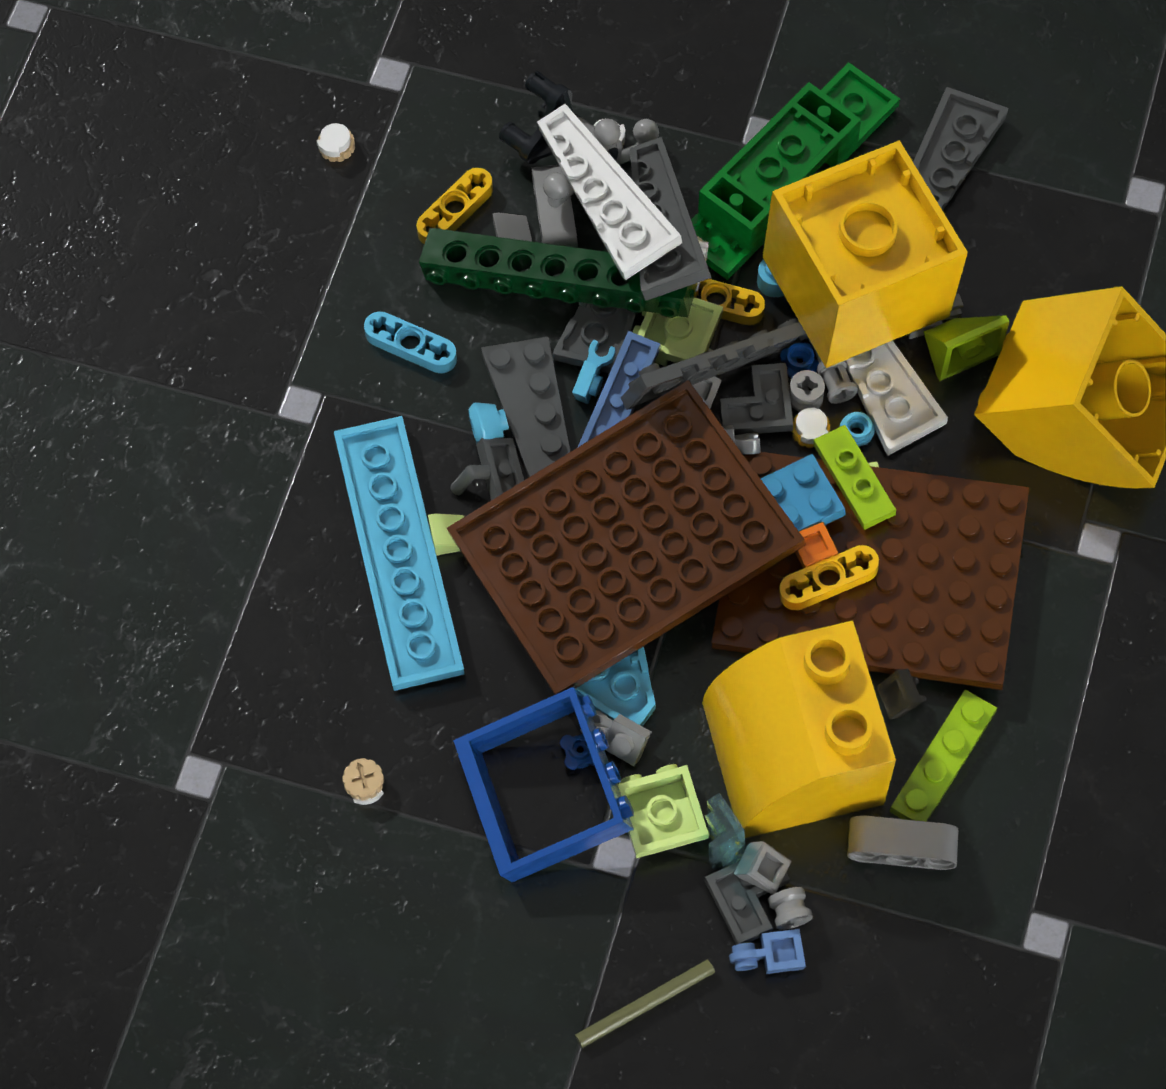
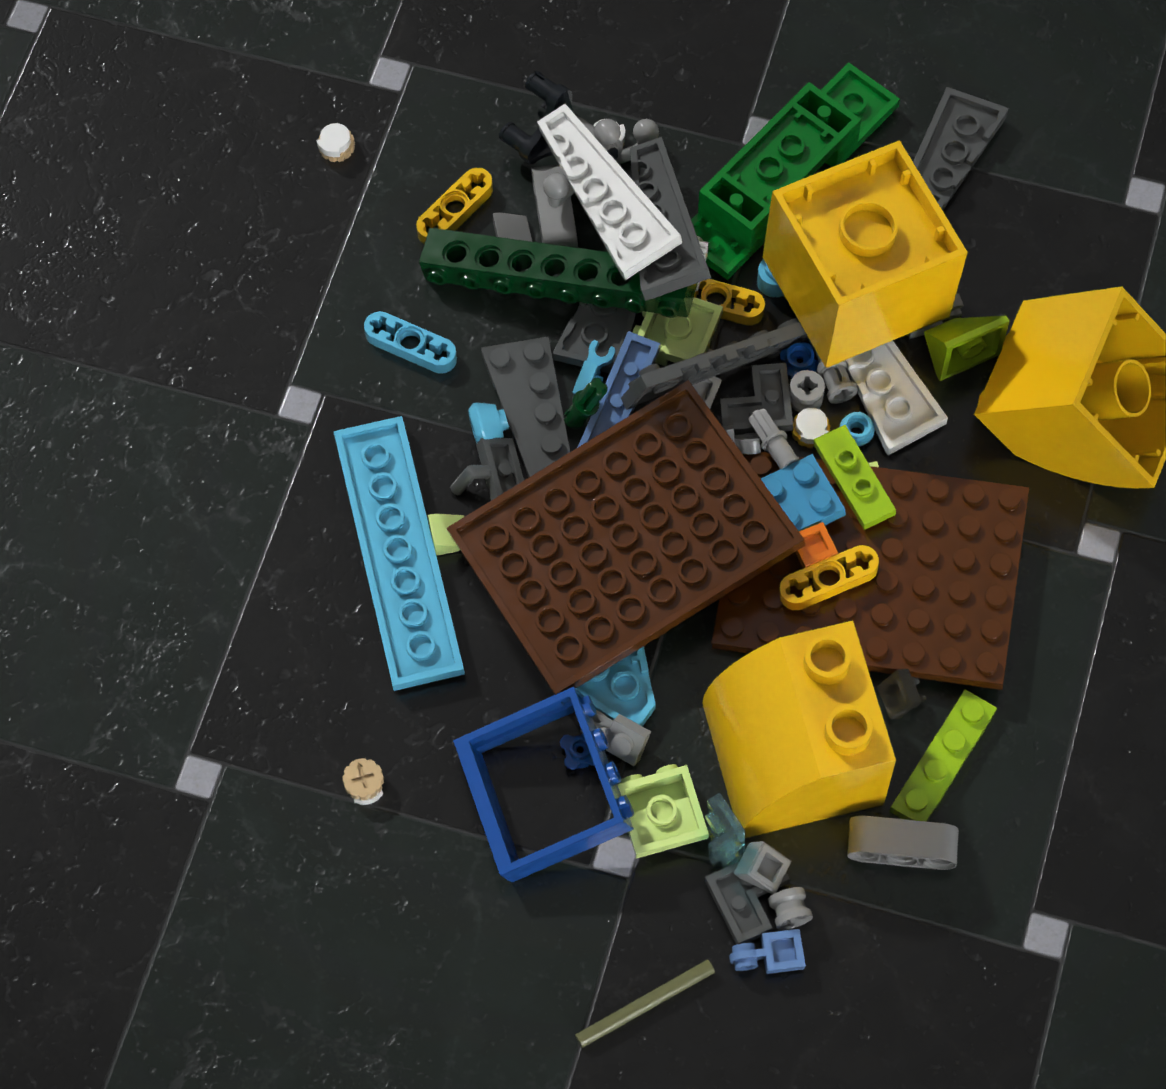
(585, 403): none -> dark green axle
(772, 438): none -> light grey axle

